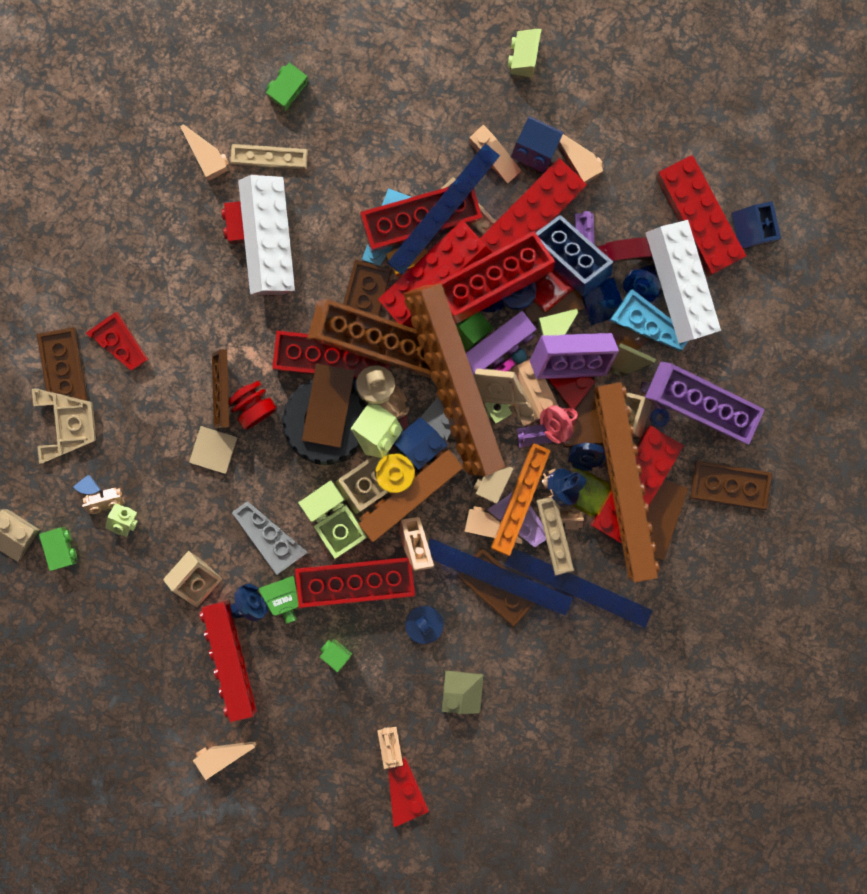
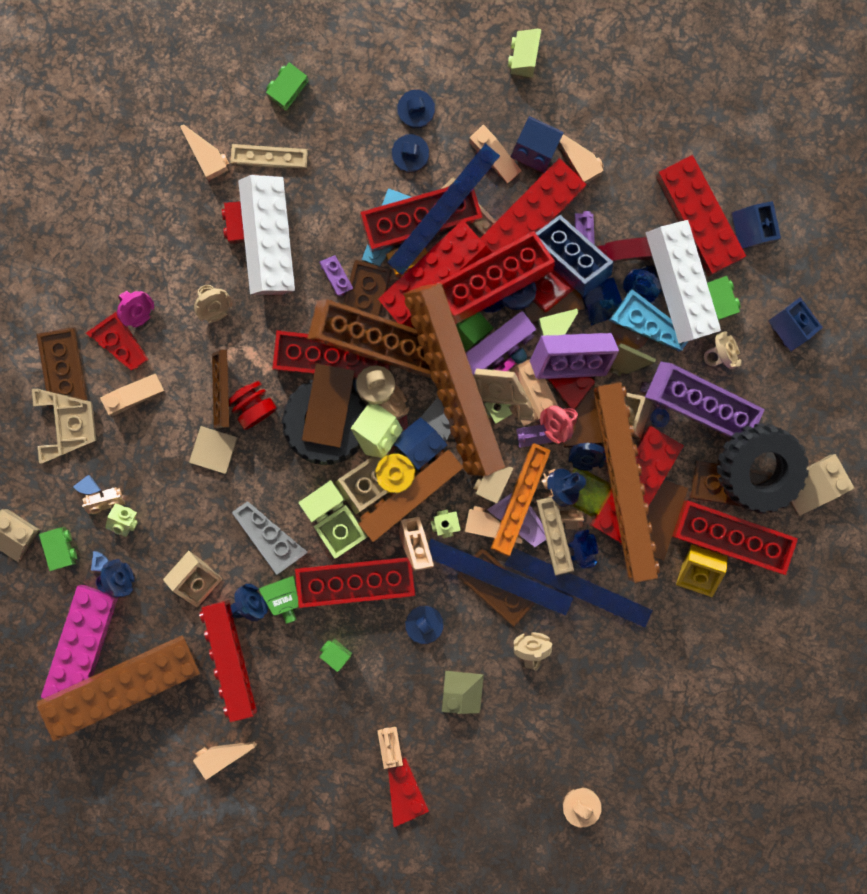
(80, 639): none -> dark pink brick
(98, 561): none -> medium blue tile
(115, 579): none -> dark blue tile
(117, 688): none -> dark orange brick
(131, 395): none -> light nougat slope
(134, 308): none -> dark pink tile
(212, 303): none -> tan tile
(336, 275): none -> medium lavender hinge
(410, 153): none -> dark blue tile
(416, 109): none -> dark blue tile
(452, 527): none -> yellowish green brick
(532, 649): none -> tan tile
(582, 807): none -> light nougat tile
(584, 548): none -> clear blue tile
(702, 570): none -> yellow slope
(723, 298): none -> bright green brick
(727, 351): none -> tan tile
(735, 537): none -> red brick
(783, 484): none -> black tyre
(795, 324): none -> dark blue slope
(824, 483): none -> tan slope

